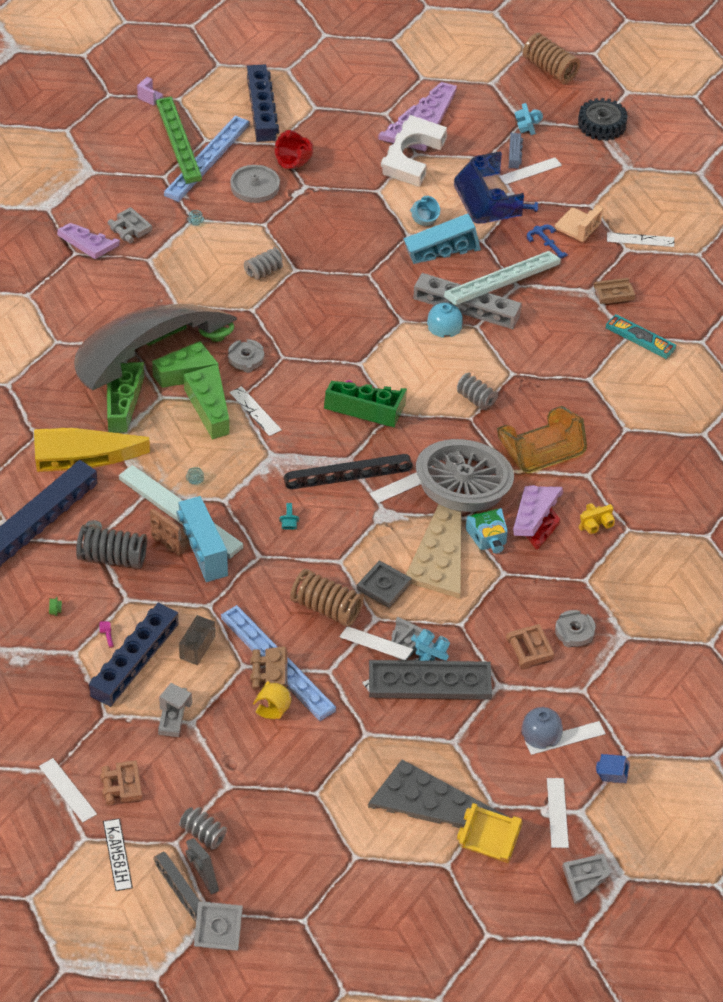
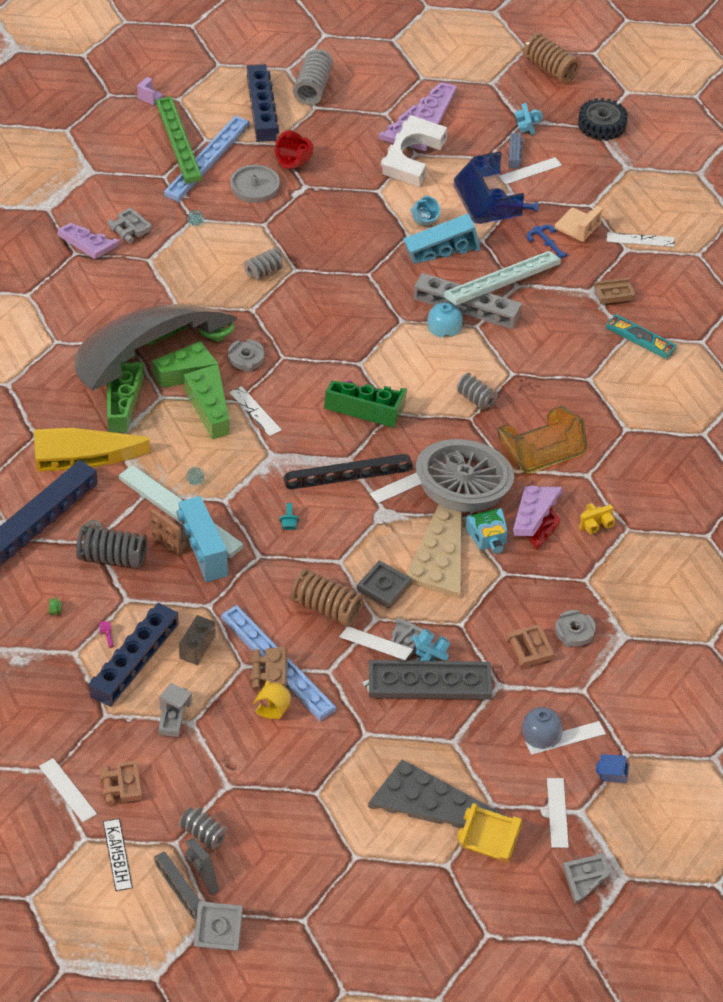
(313, 77): none -> light grey piece

